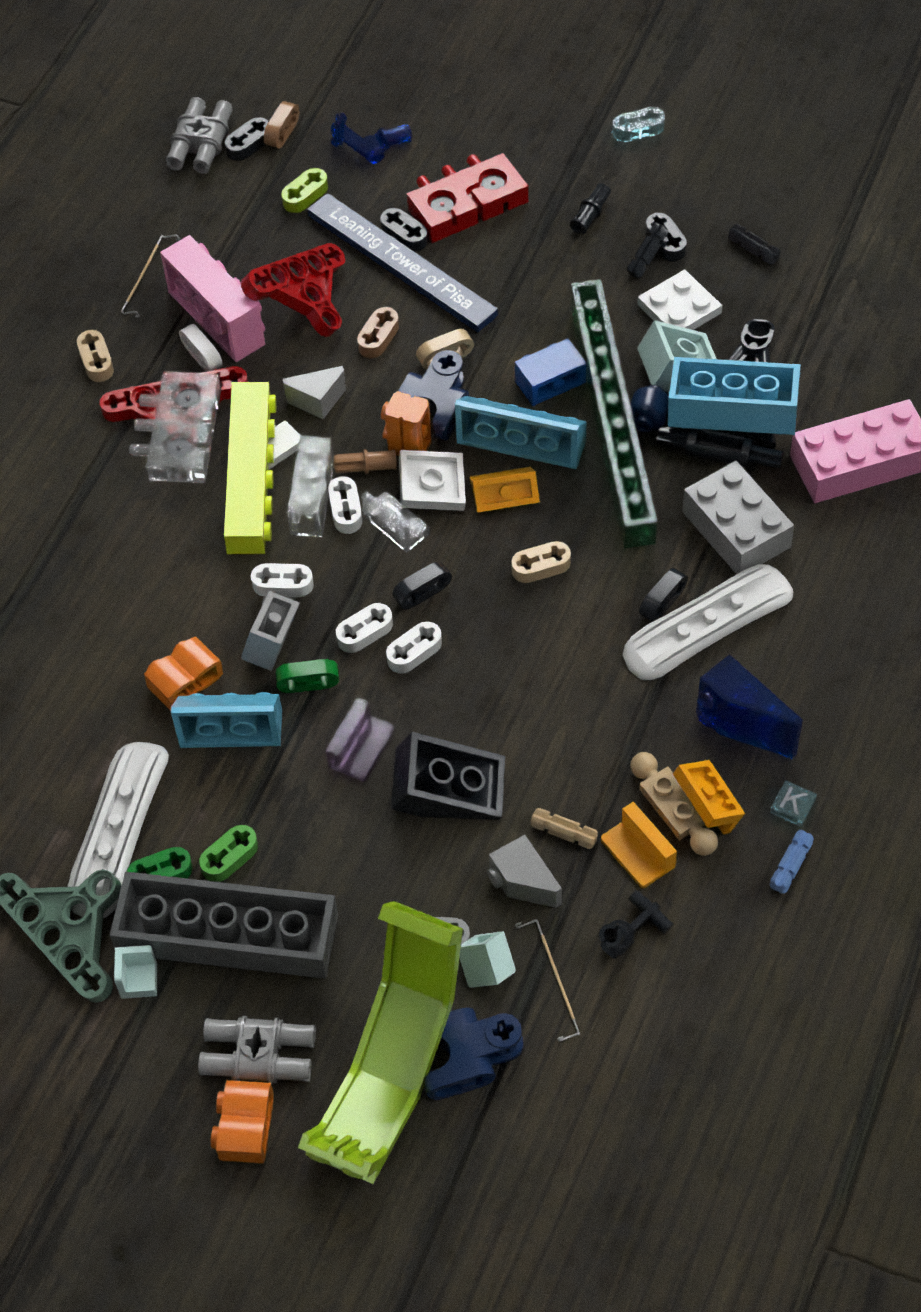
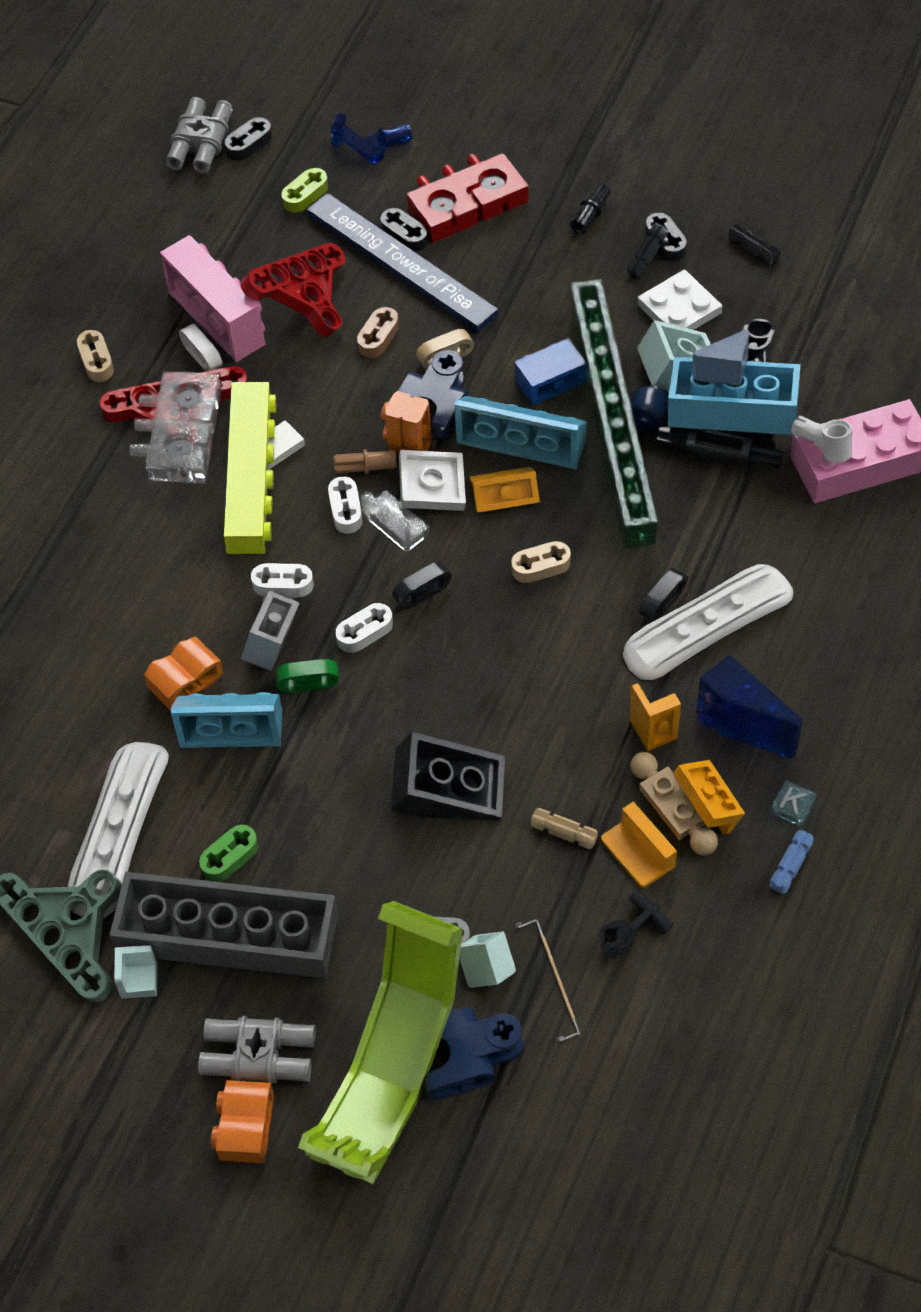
(145, 268): tan piece -> none
(161, 863): green beam -> none
(281, 124): medium nougat beam -> none
(310, 486): clear brick -> none
(316, 390): light grey slope -> none
(358, 742): clear purple panel -> none
(416, 650): white beam -> none
(523, 874): light grey slope -> none
(638, 124): clear light blue beam -> none
(655, 721): none -> light orange panel
(722, 360): none -> sand blue slope
(737, 518): light grey brick -> none
(832, 437): none -> white pin

